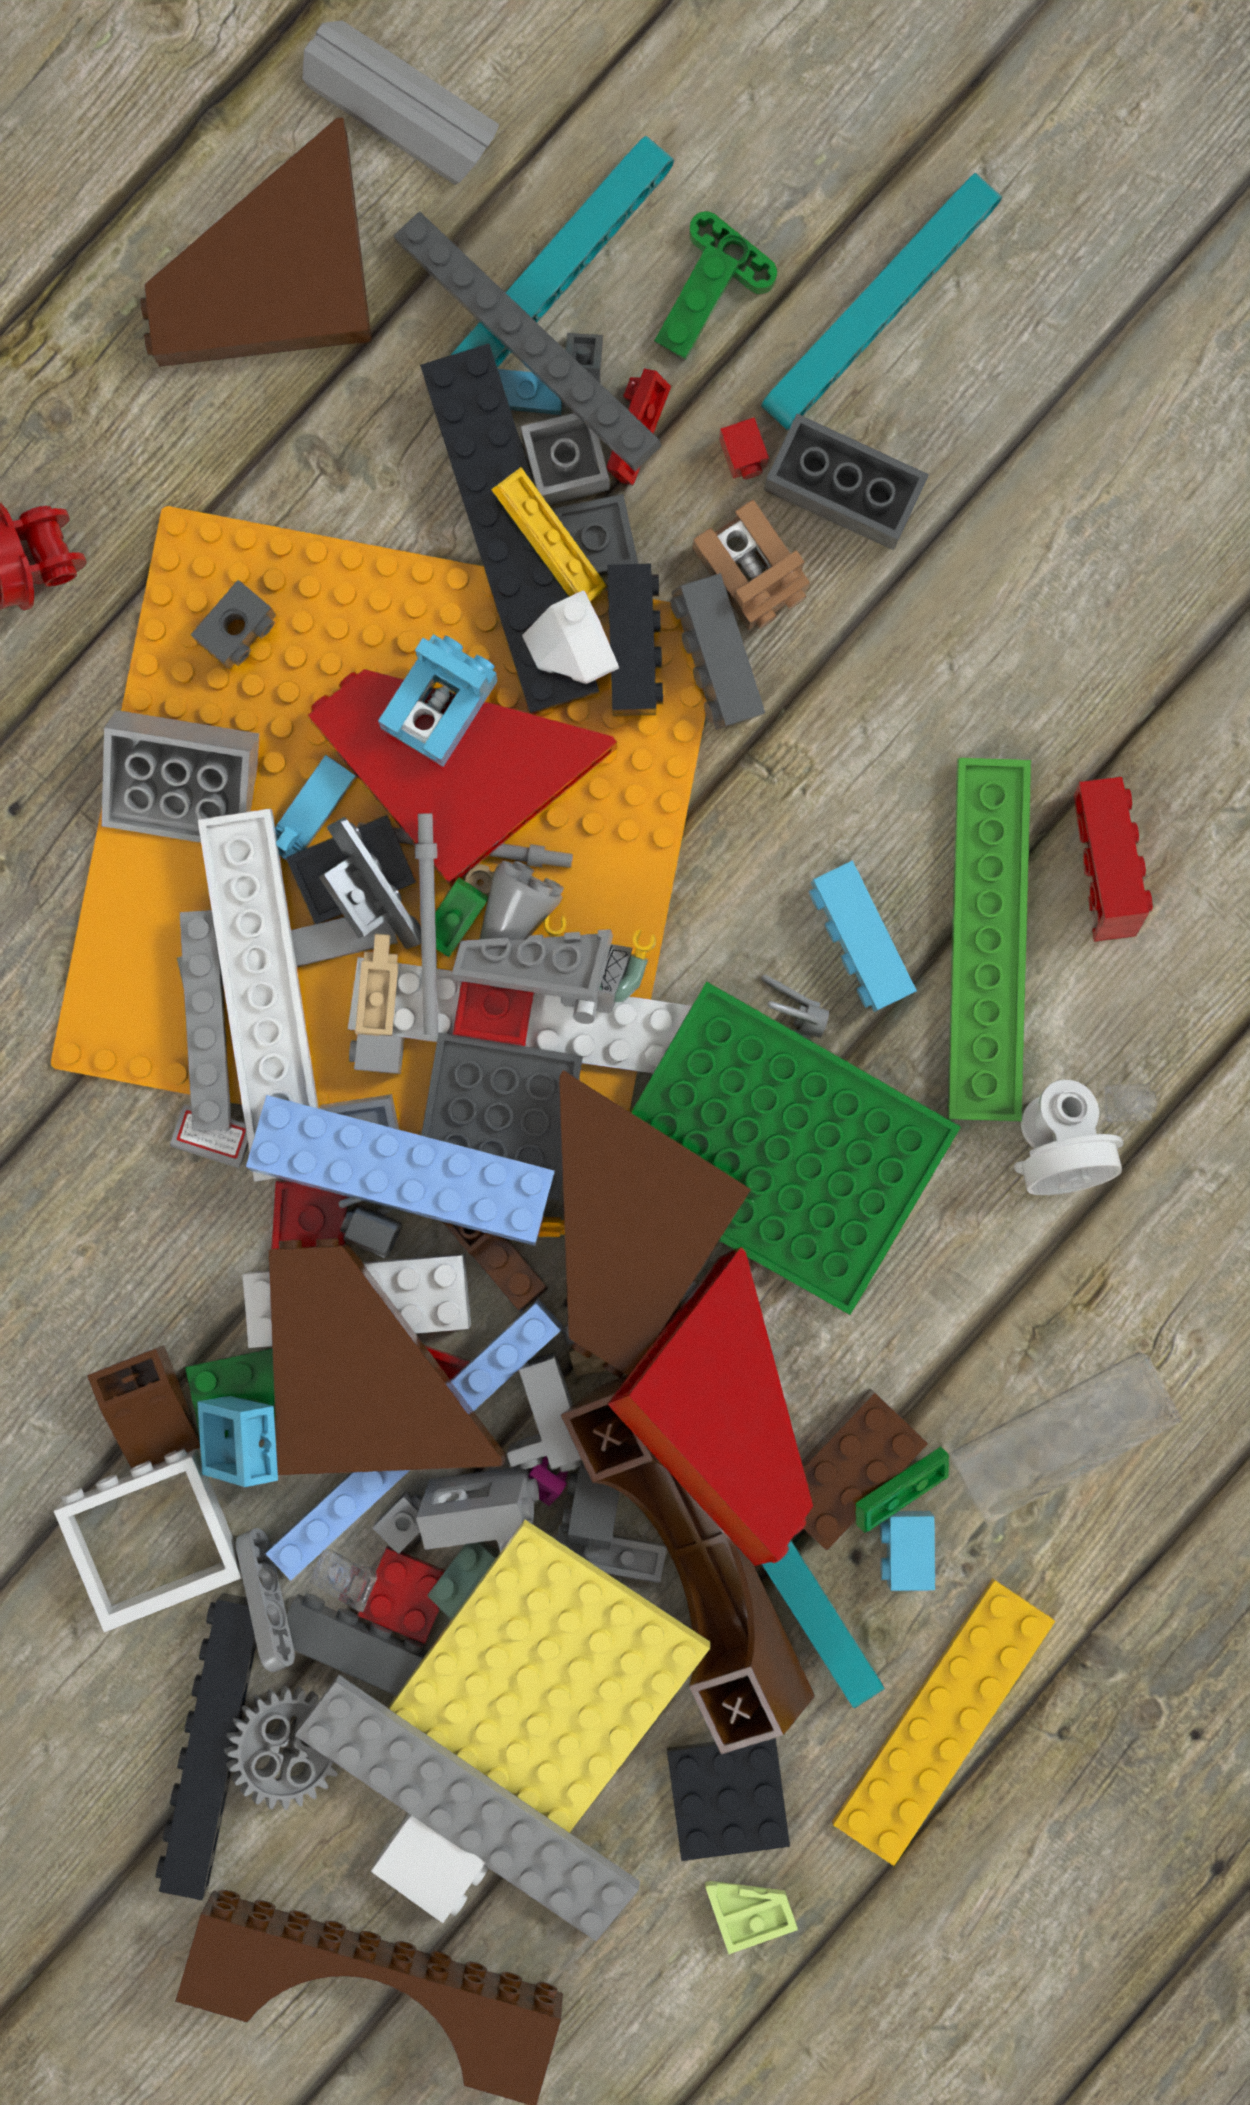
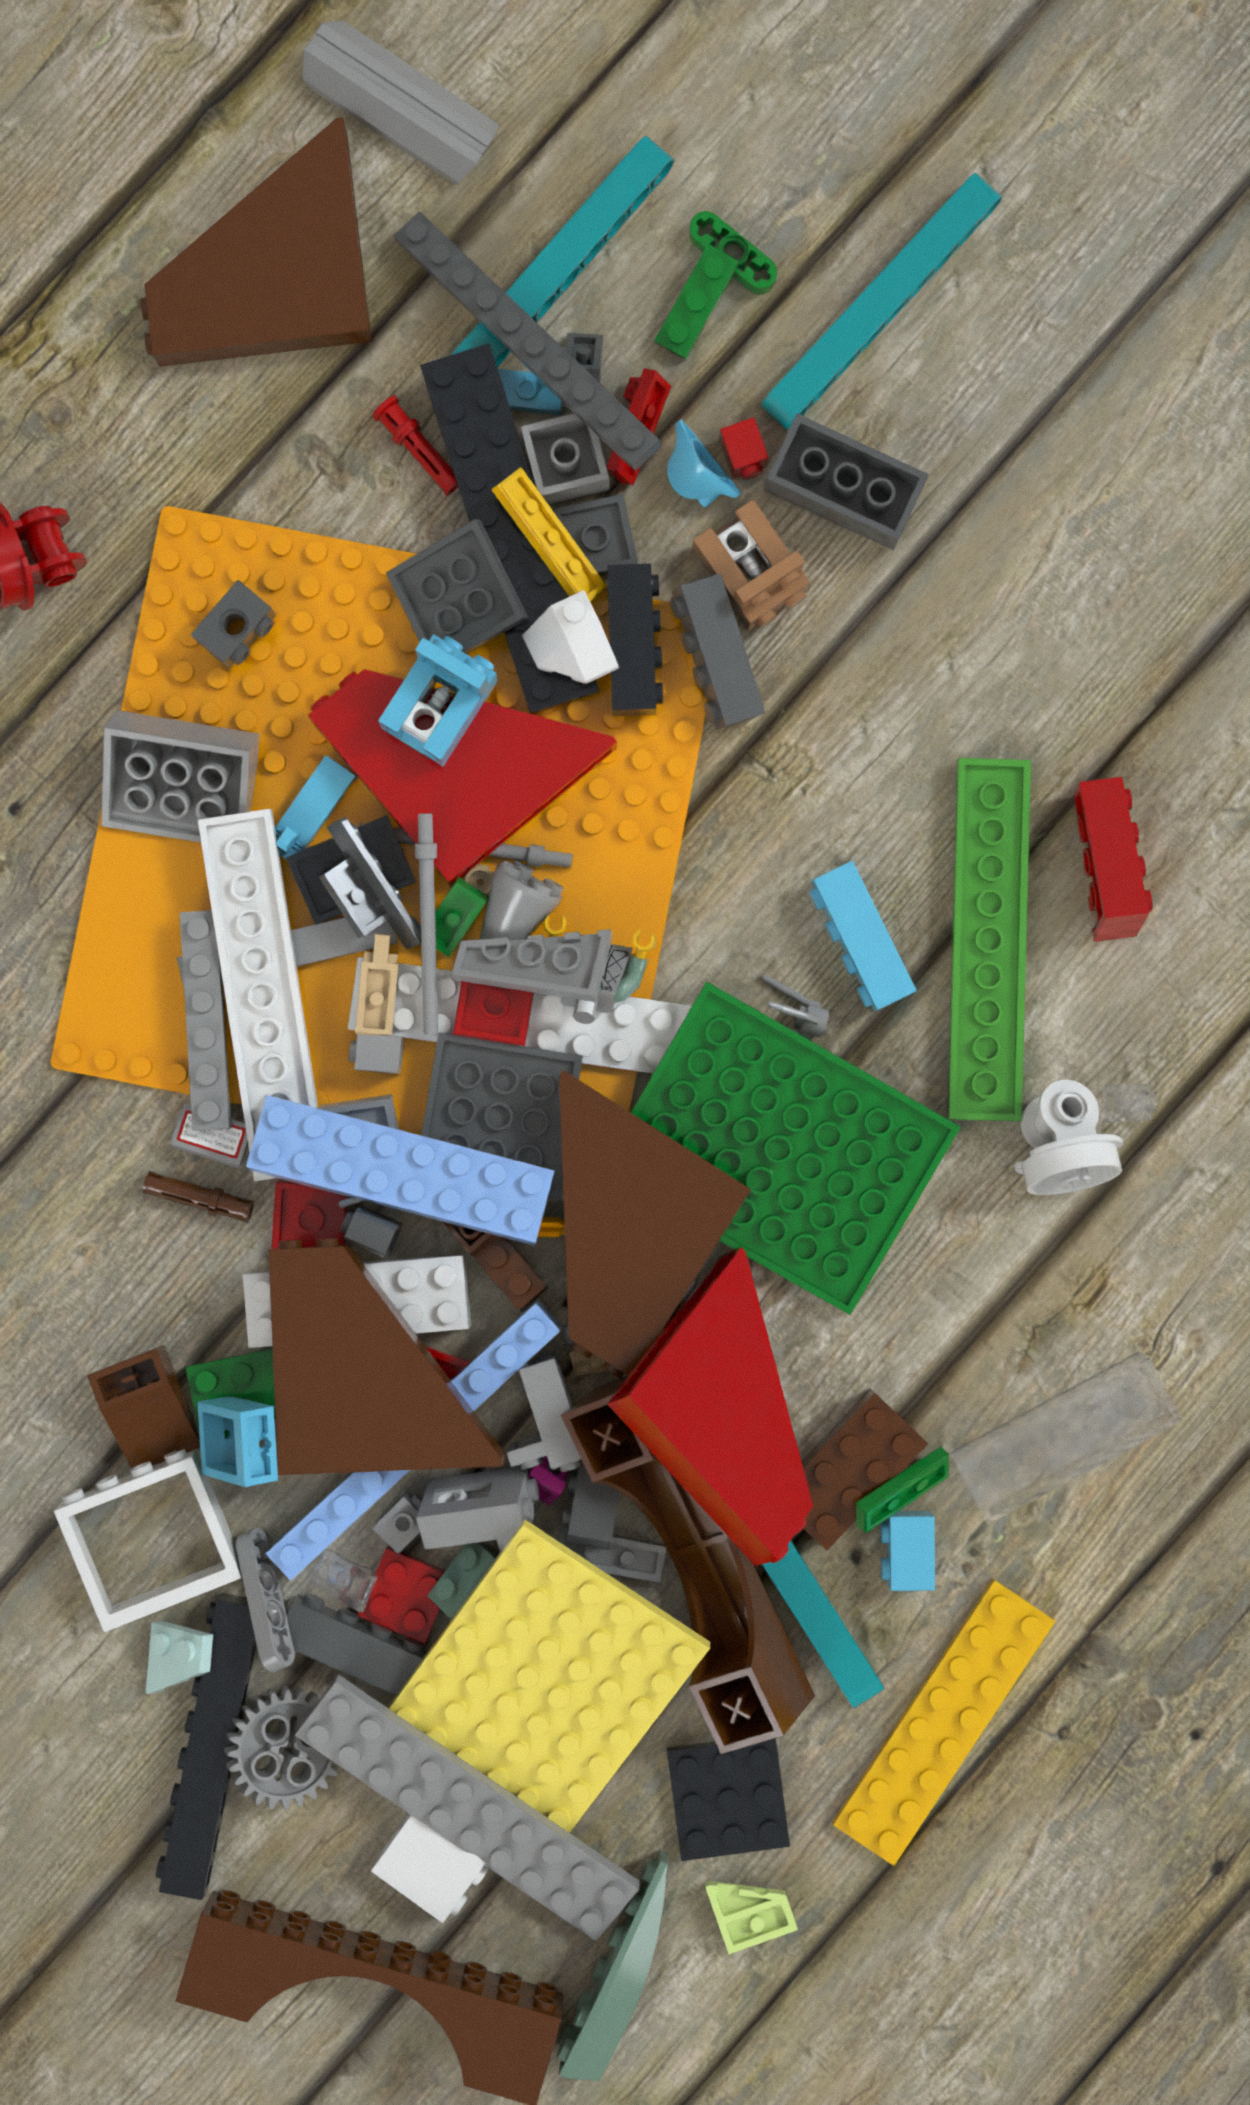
(176, 1655): none -> light aqua wing
(190, 1194): none -> reddish brown pin
(407, 433): none -> red pin
(458, 589): none -> dark grey plate
(617, 1982): none -> sand green wedge
(695, 471): none -> medium azure hat

